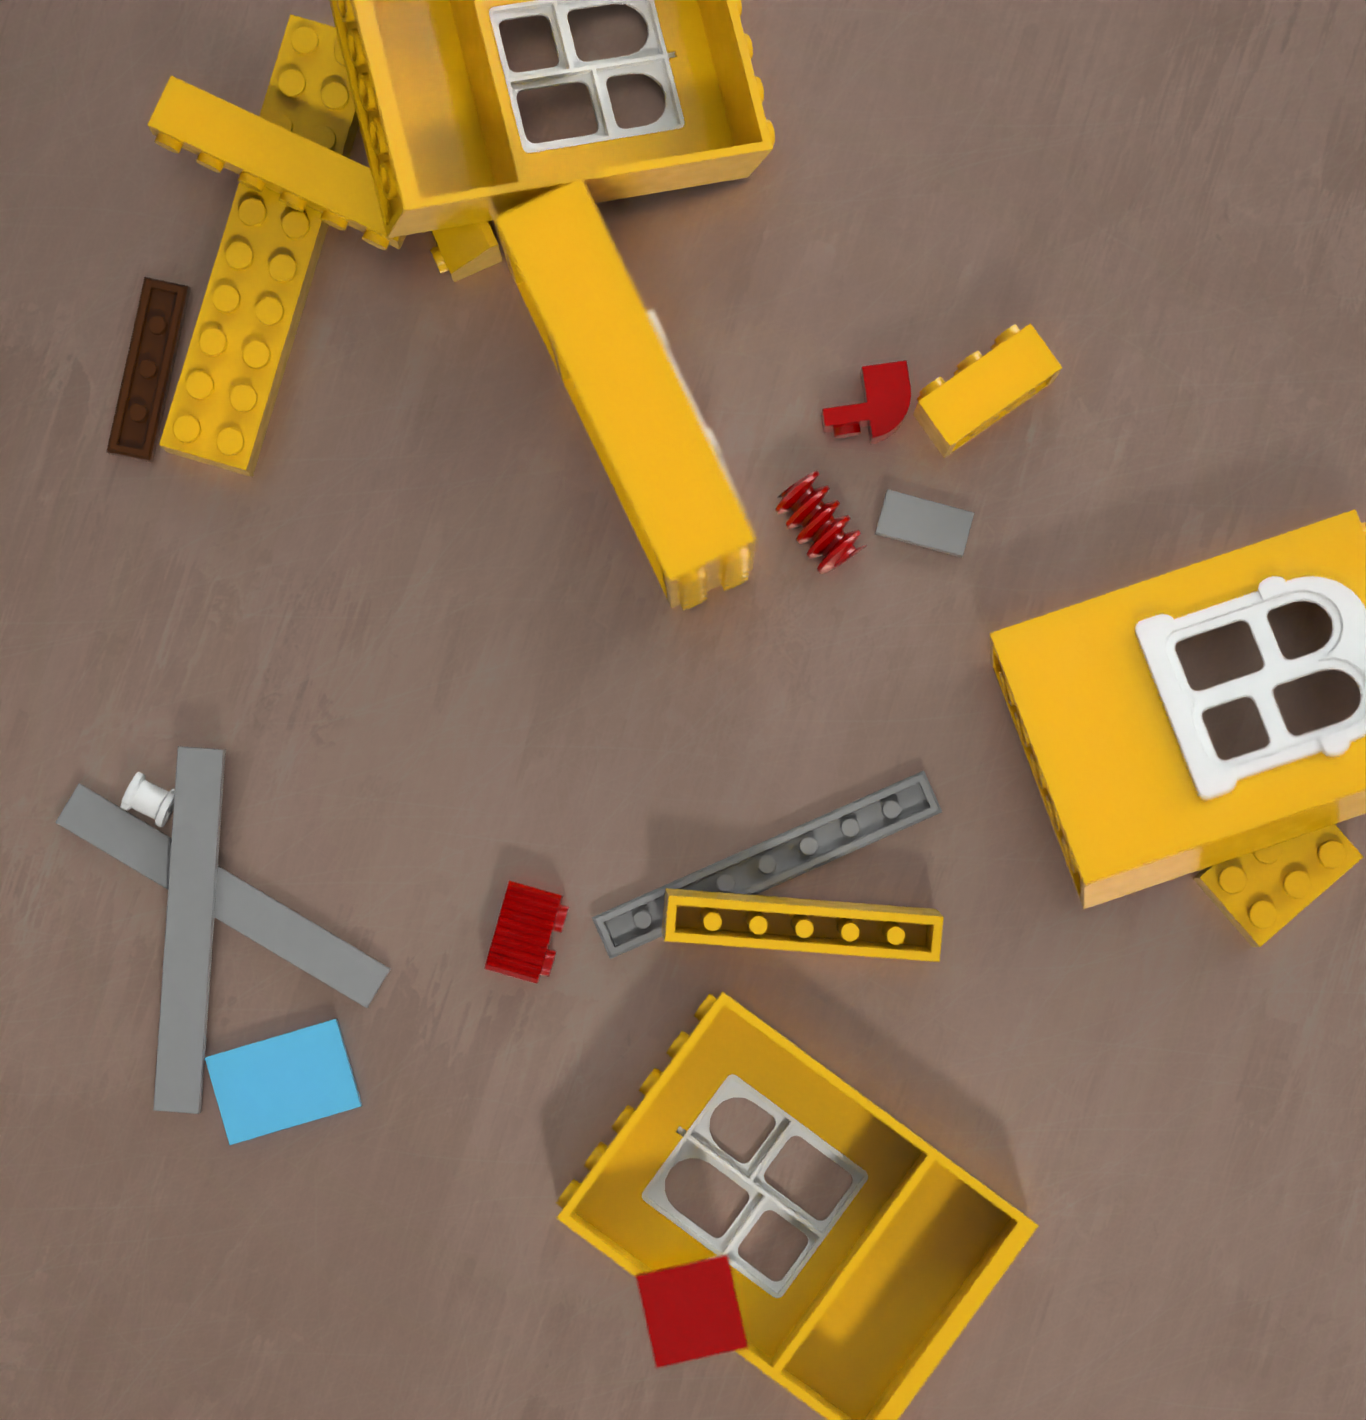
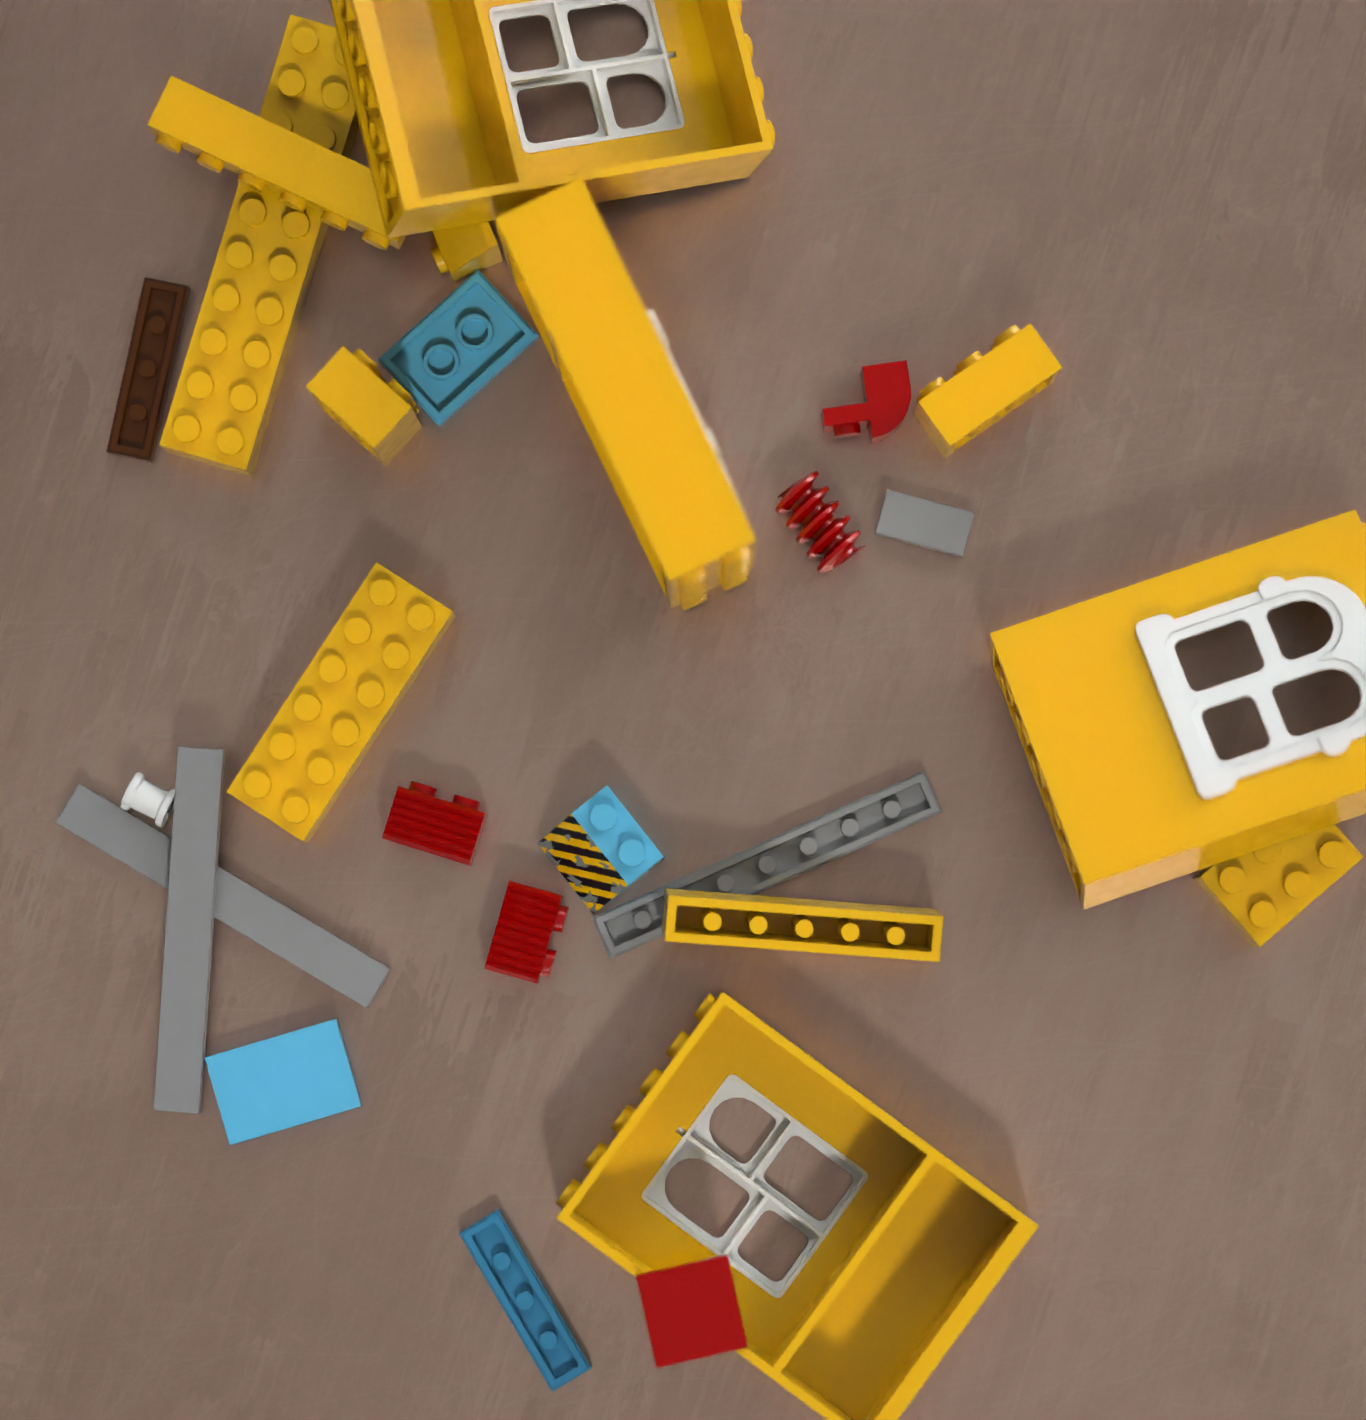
(341, 703): none -> yellow brick
(359, 400): none -> yellow brick
(435, 824): none -> red brick
(458, 348): none -> medium azure tile
(525, 1300): none -> dark azure tile
(600, 850): none -> slope

